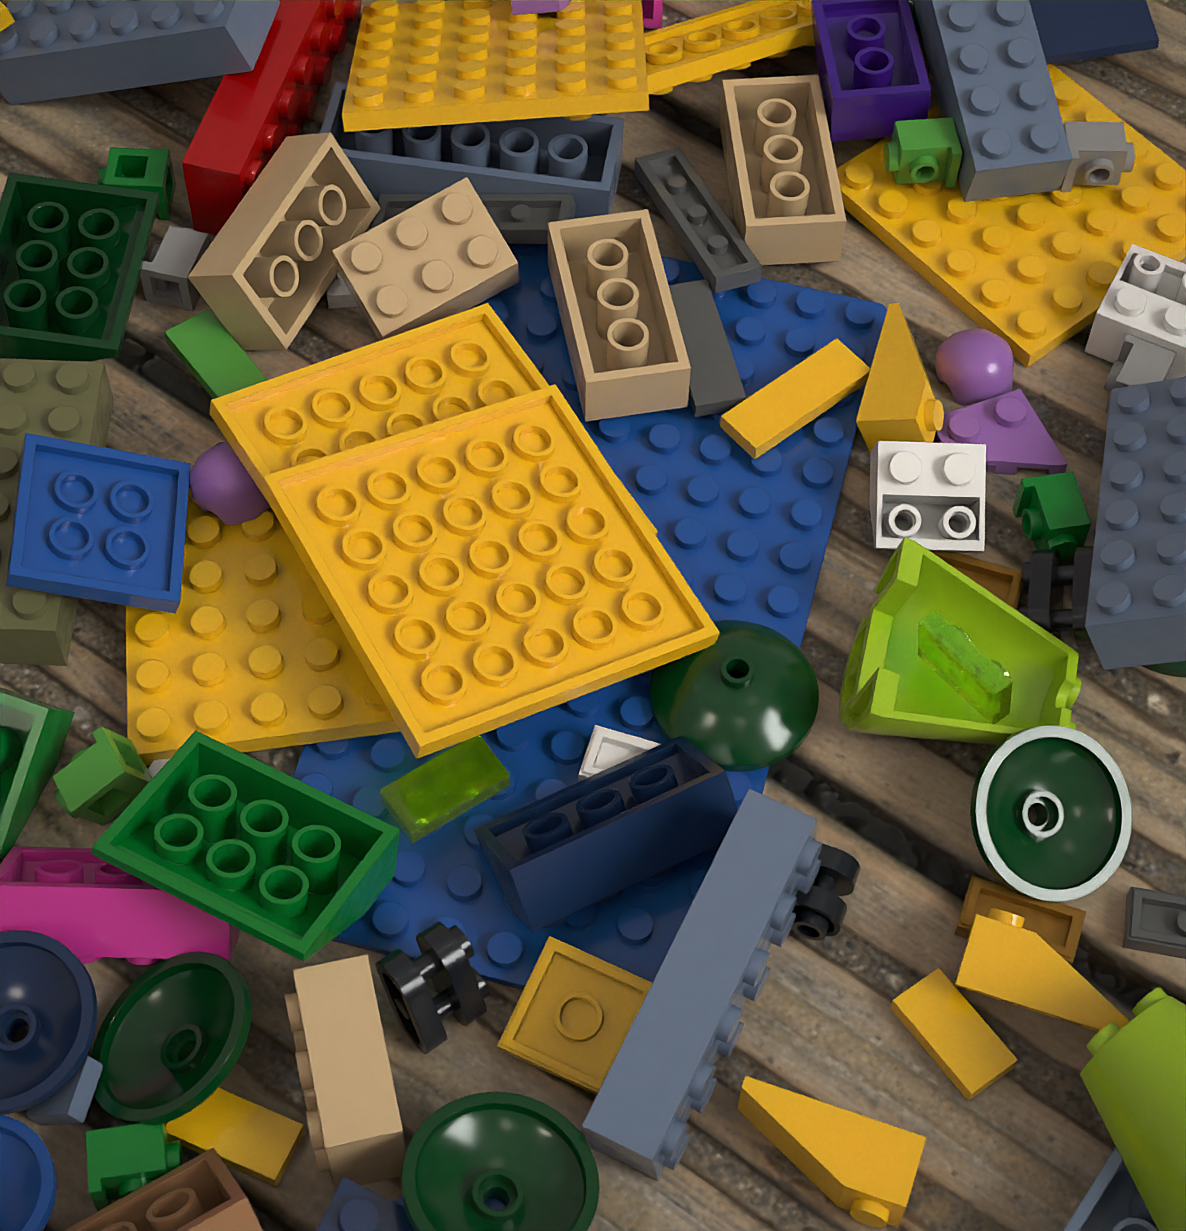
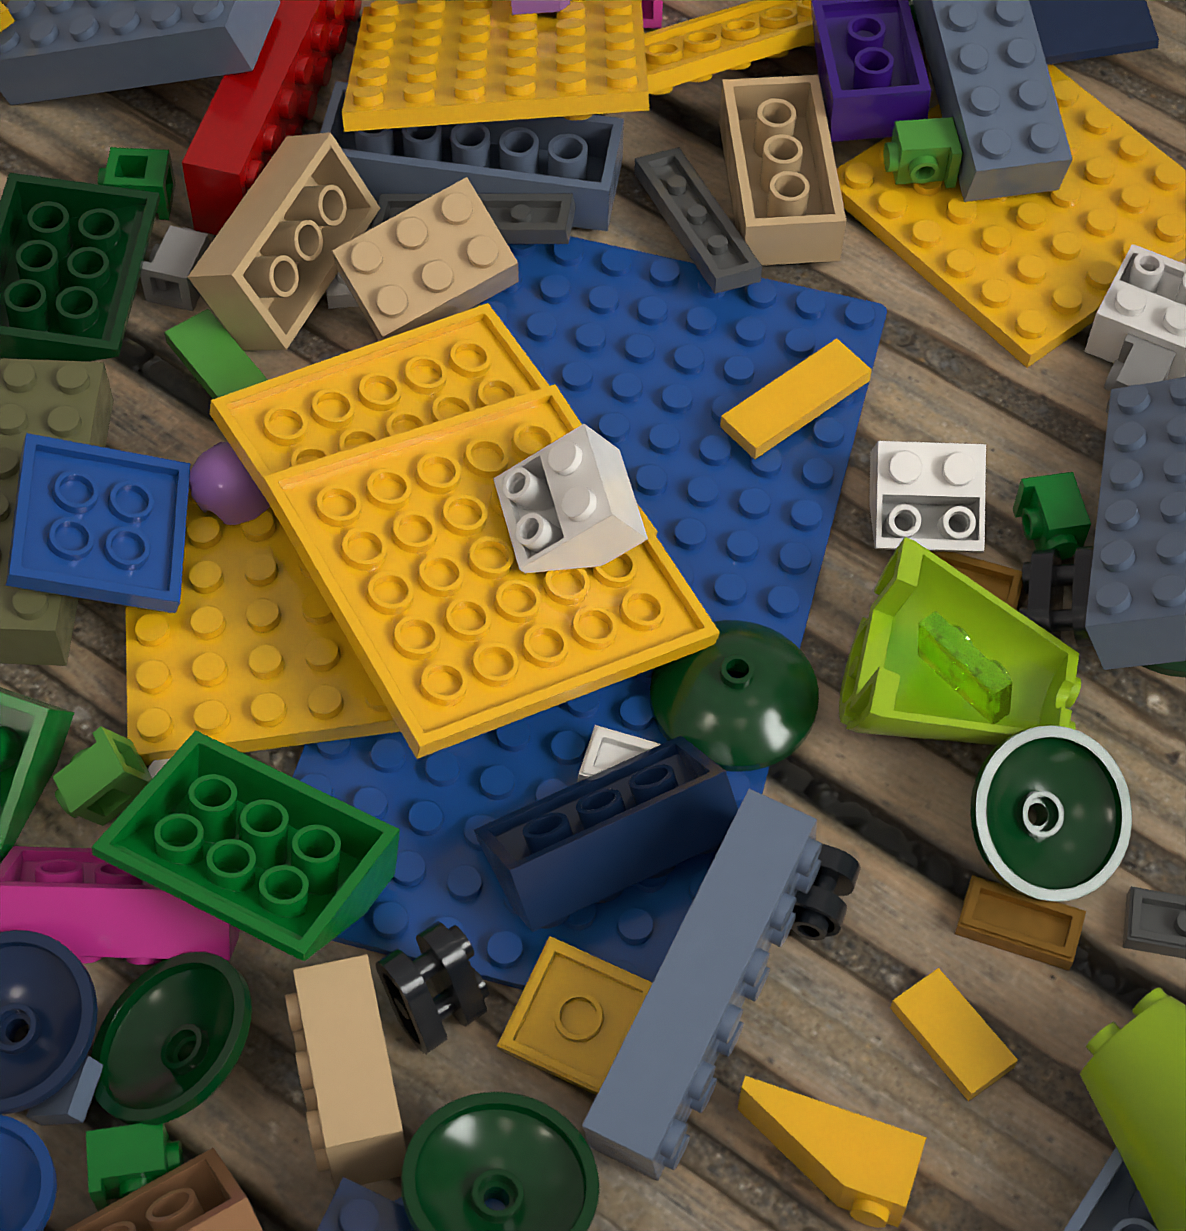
(242, 1135): yellow tile -> none
(444, 787): clear neon green plate -> none
(570, 505): none -> white slope
(618, 315): tan brick -> none
(713, 375): dark grey tile -> none
(898, 394): yellow slope -> none
(975, 365): medium lavender hair -> none
(1010, 432): medium lavender wing -> none
(1028, 973): yellow slope -> none
(1097, 154): light grey brick -> none

